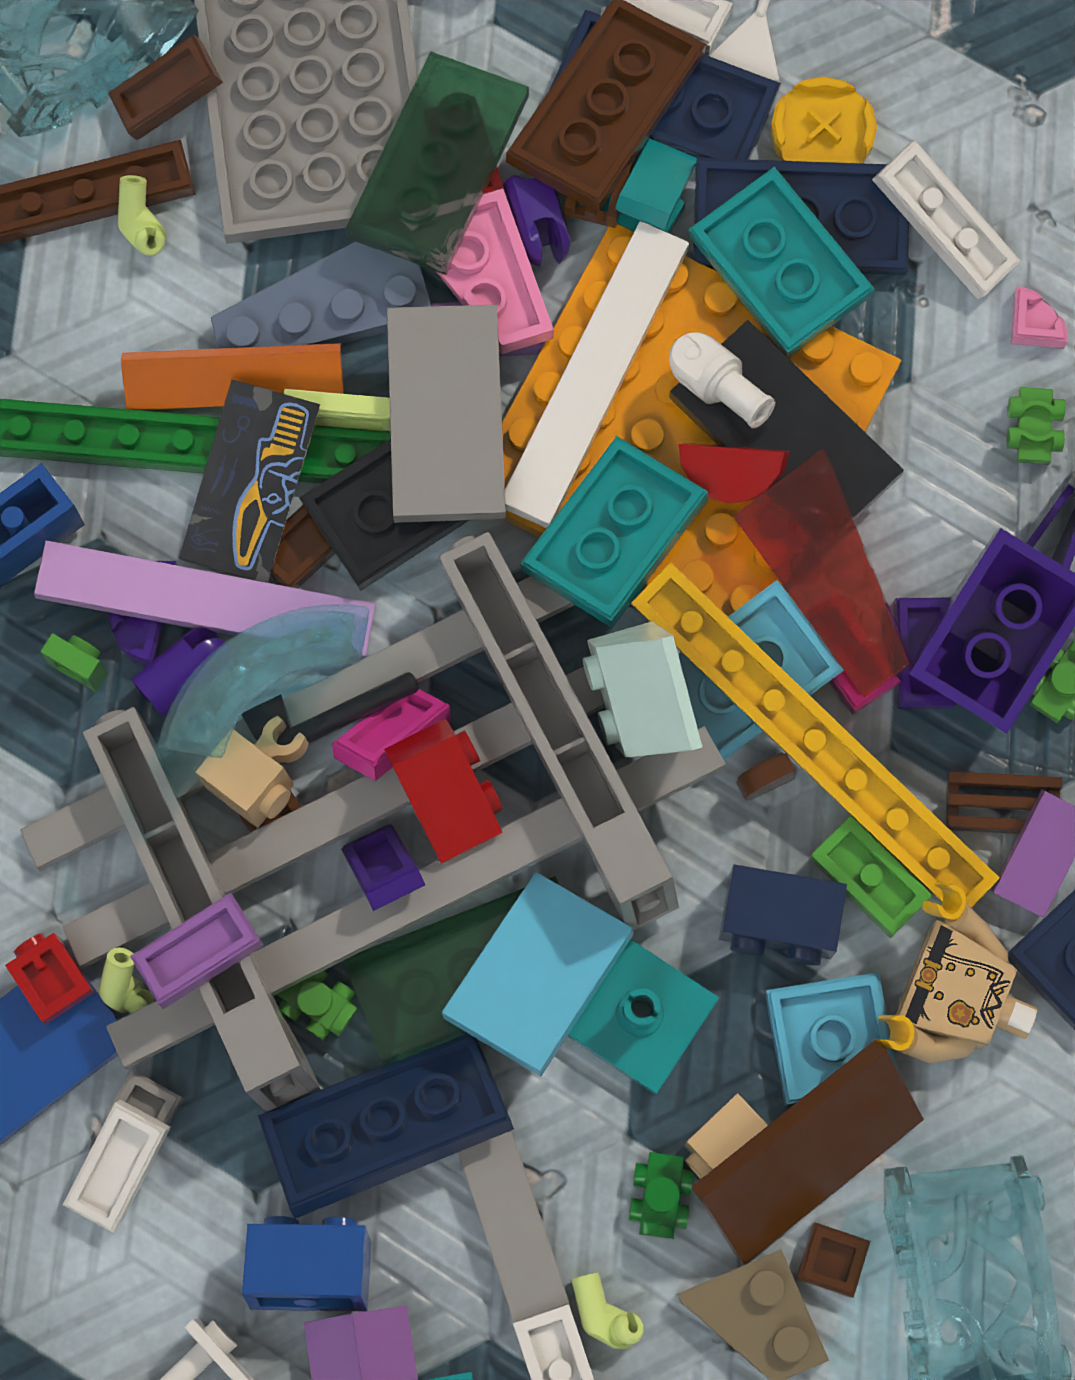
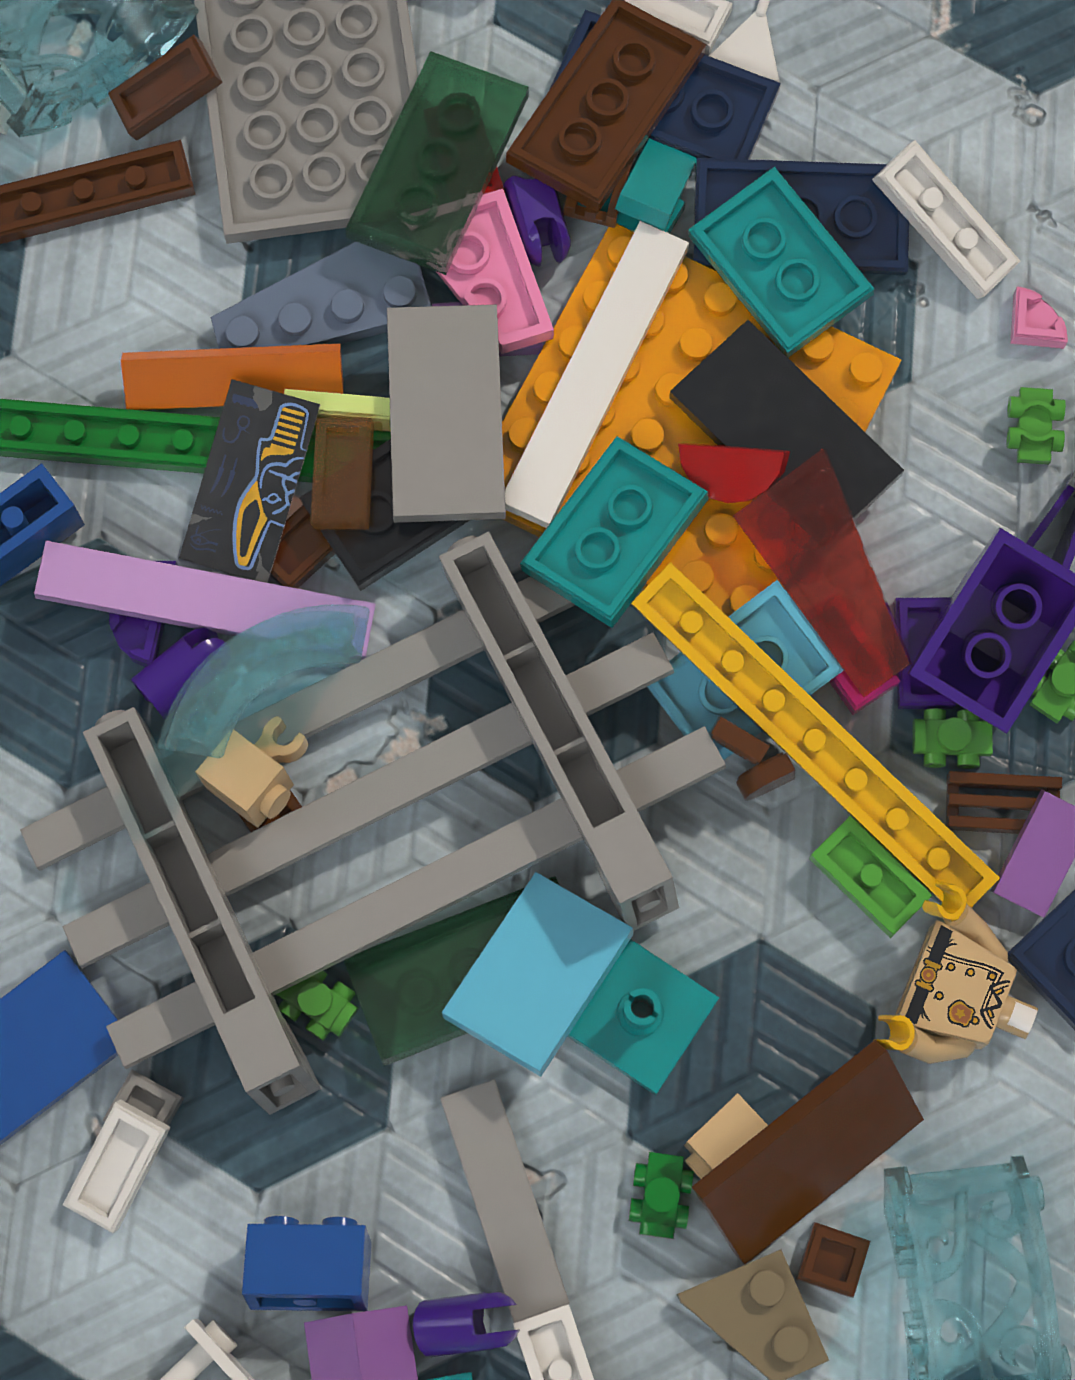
(48, 976): red bracket -> none
(76, 660): bright green plate -> none
(119, 987): yellowish green arm -> none
(135, 218): yellowish green arm -> none
(196, 951): medium lavender tile -> none
(333, 718): black piece -> none
(342, 473): none -> clear orange tile
(365, 742): dark pink tile -> none
(382, 866): dark purple tile -> none
(384, 1124): dark blue tile -> none
(444, 789): red brick -> none
(457, 1324): none -> dark purple piece
(602, 1319): yellowish green arm -> none
(642, 692): light aqua slope -> none
(717, 376): white arm -> none
(738, 740): none -> reddish brown tile
(782, 914): dark blue brick -> none
(822, 1028): medium azure tile -> none
(823, 123): yellow tile -> none
(953, 736): none -> bright green piece

